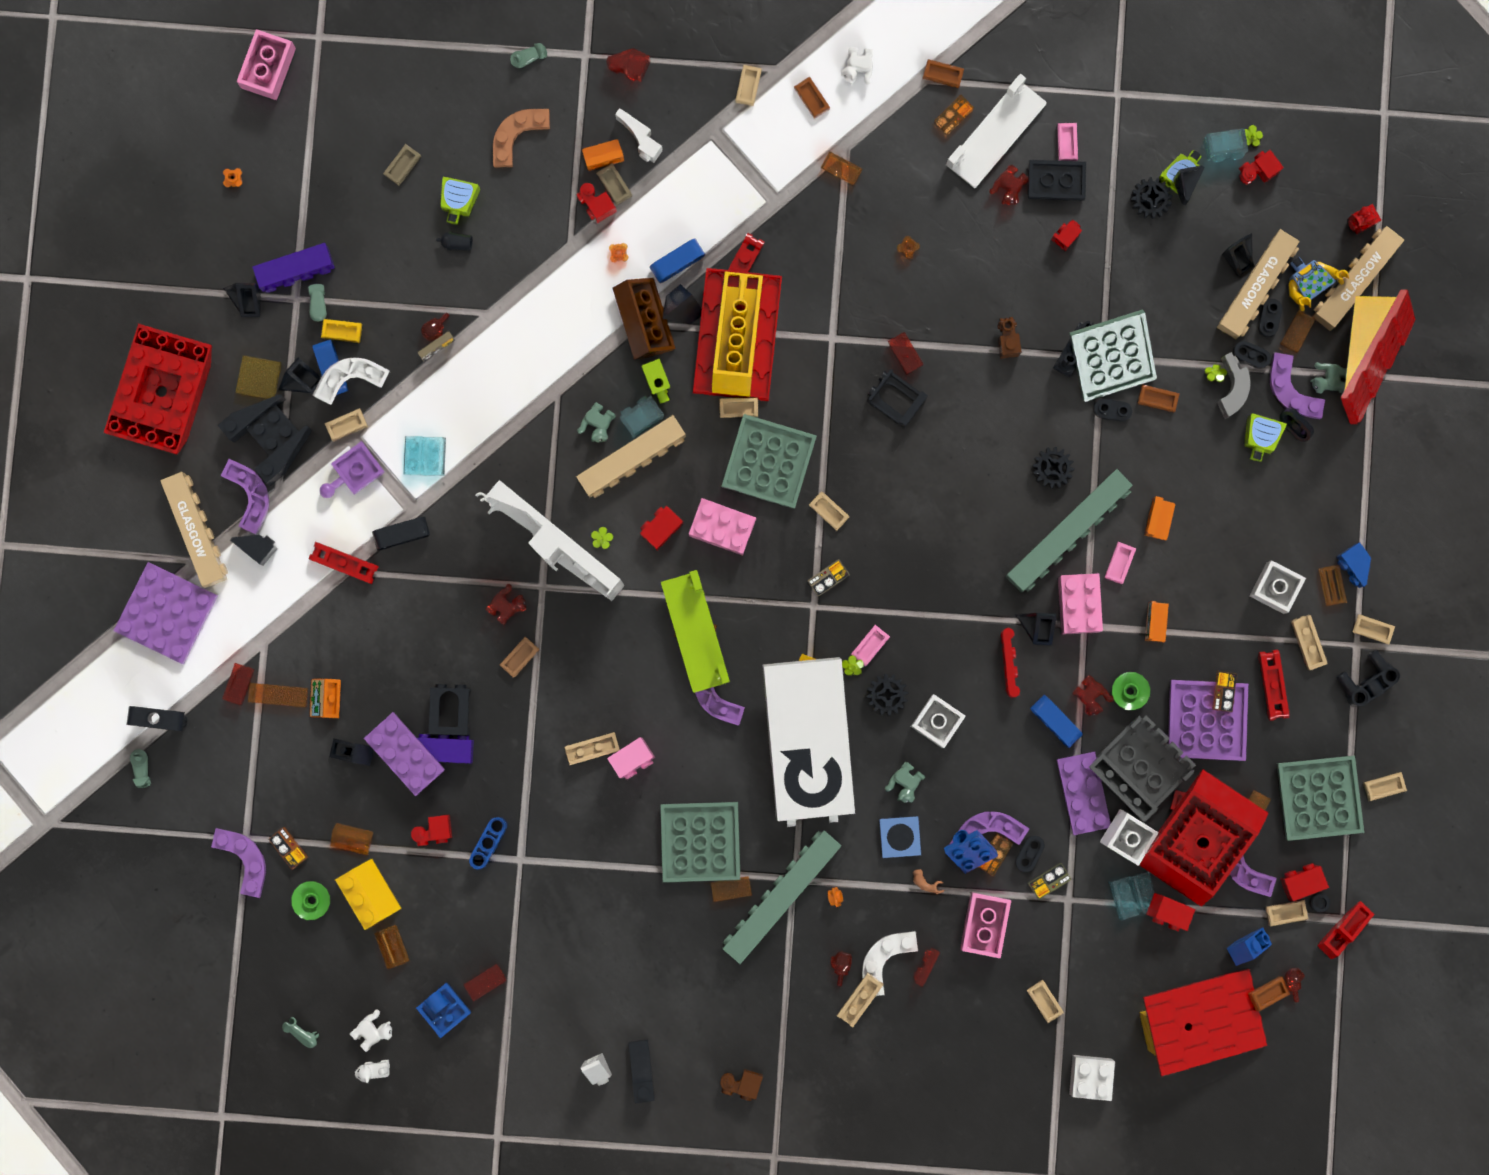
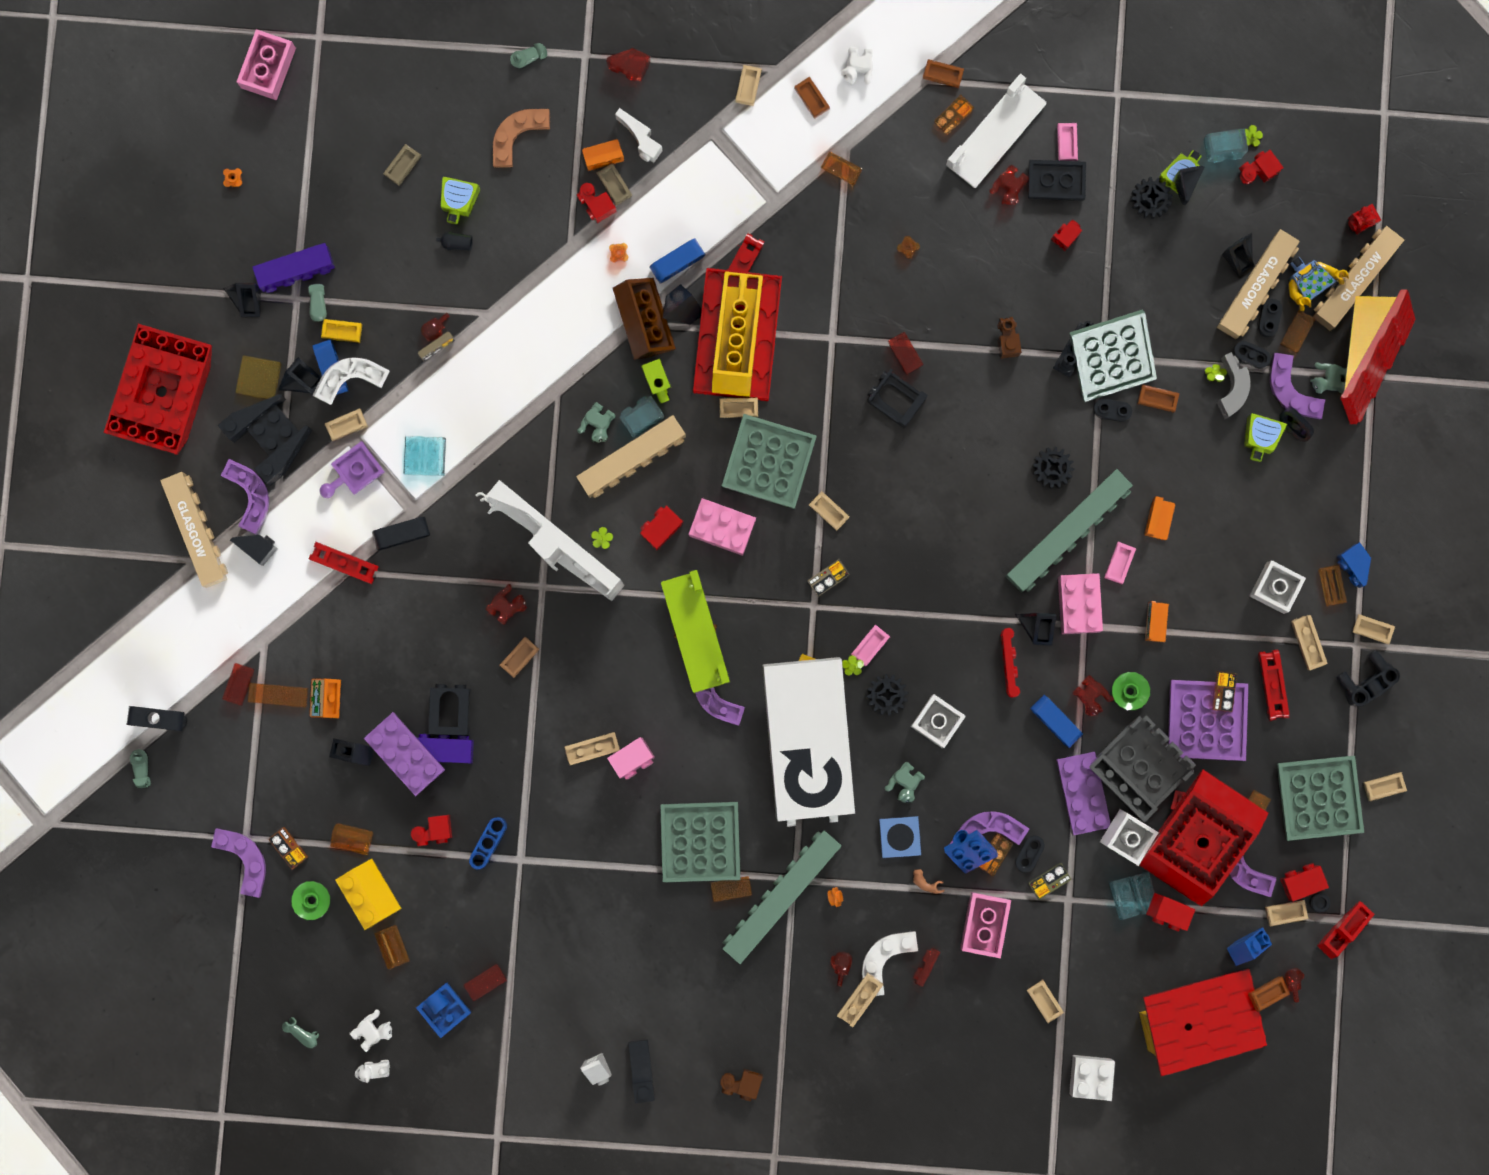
(165, 613): medium lavender plate -> none

